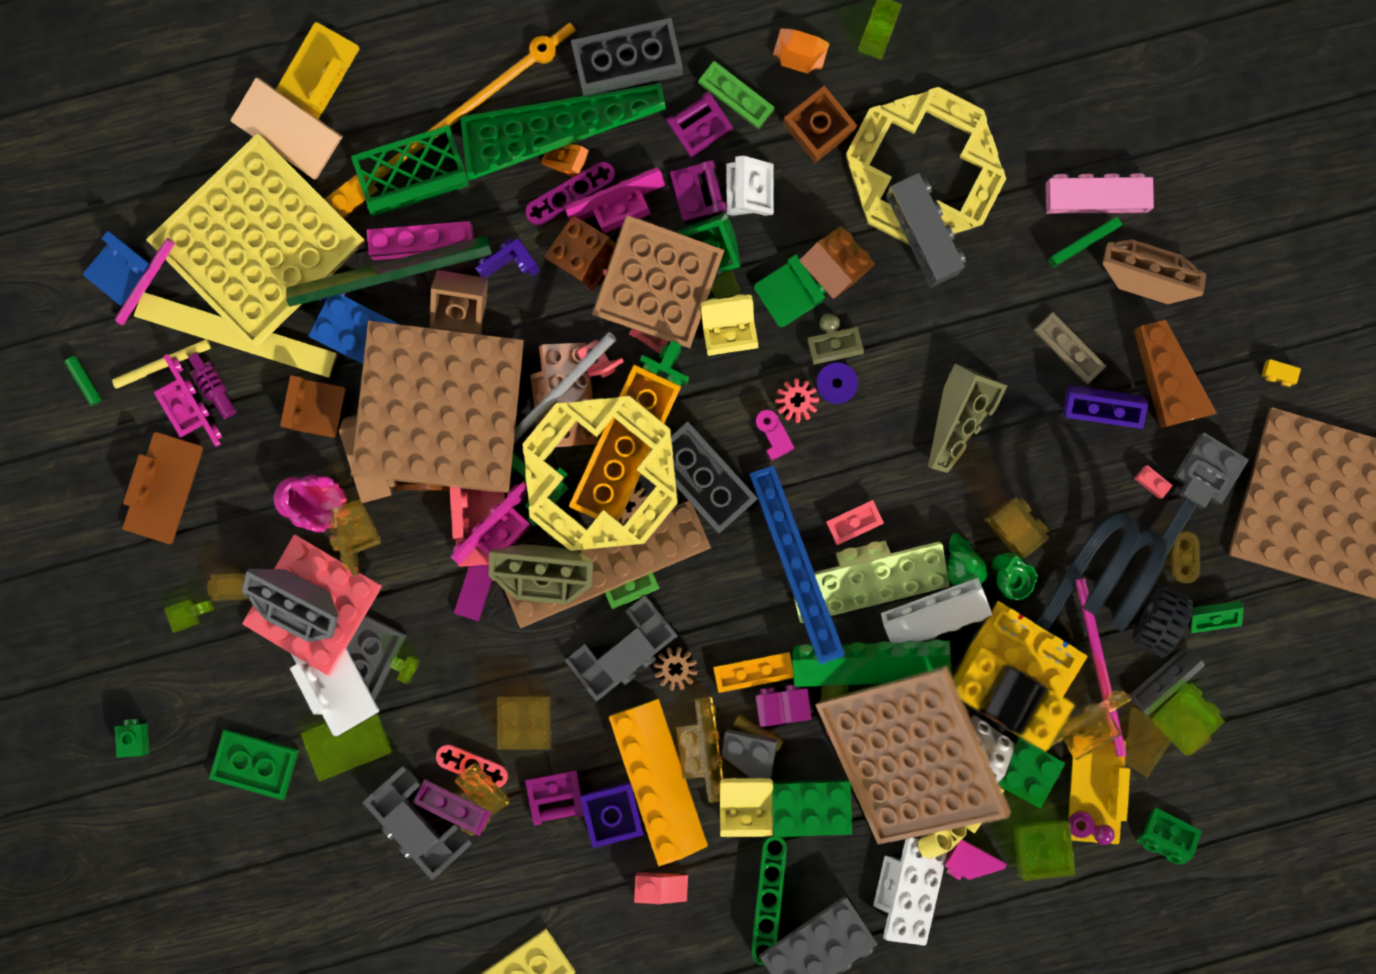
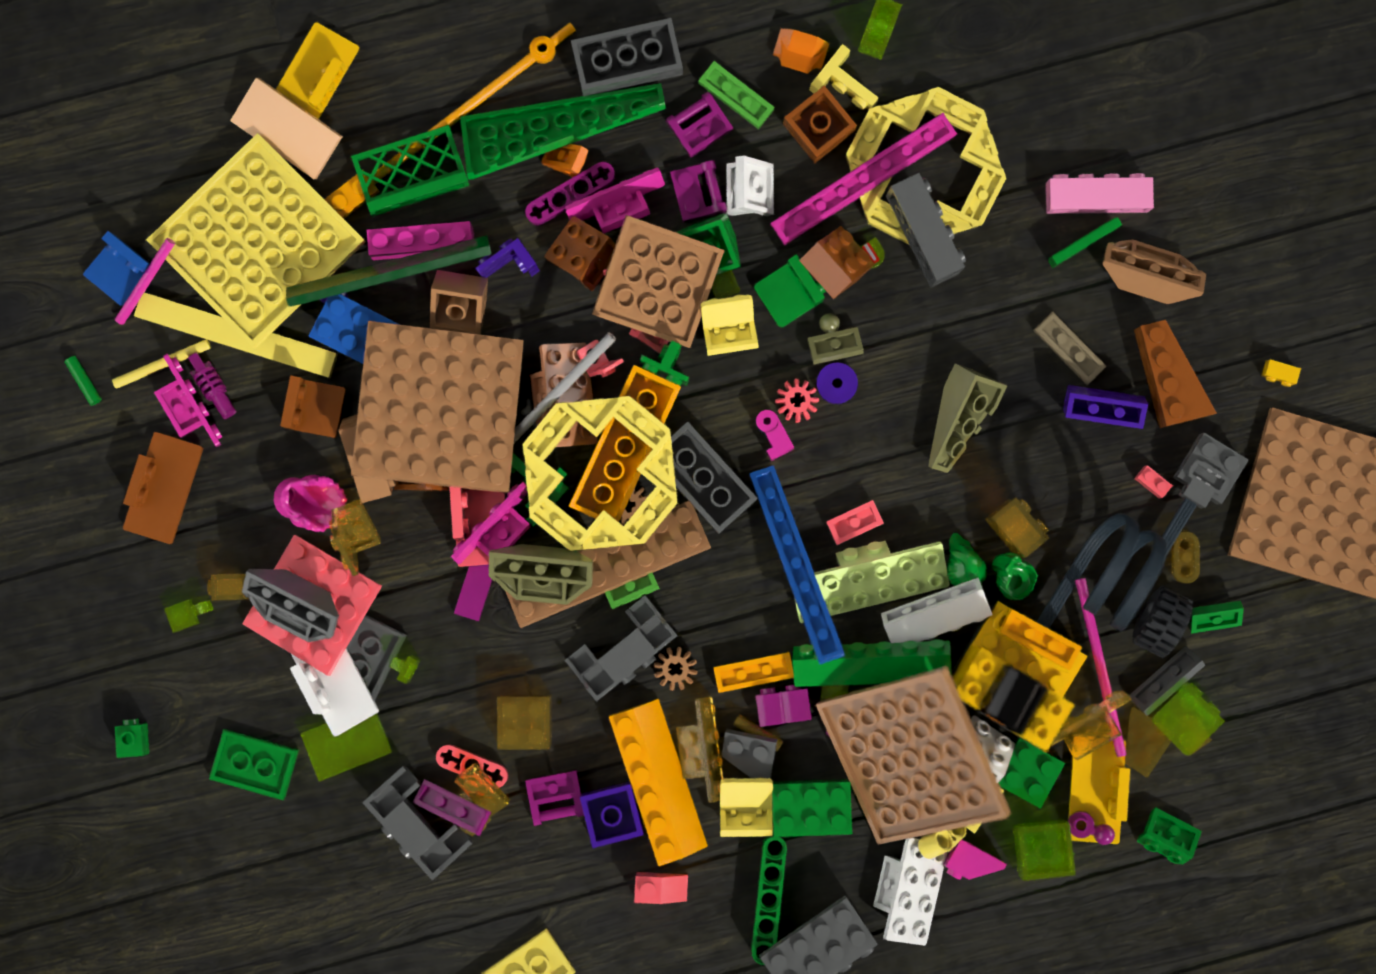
(844, 82): none -> light yellow bracket
(863, 179): none -> dark pink tile
(875, 251): none -> clear neon green tile
(1040, 639): none -> light orange plate

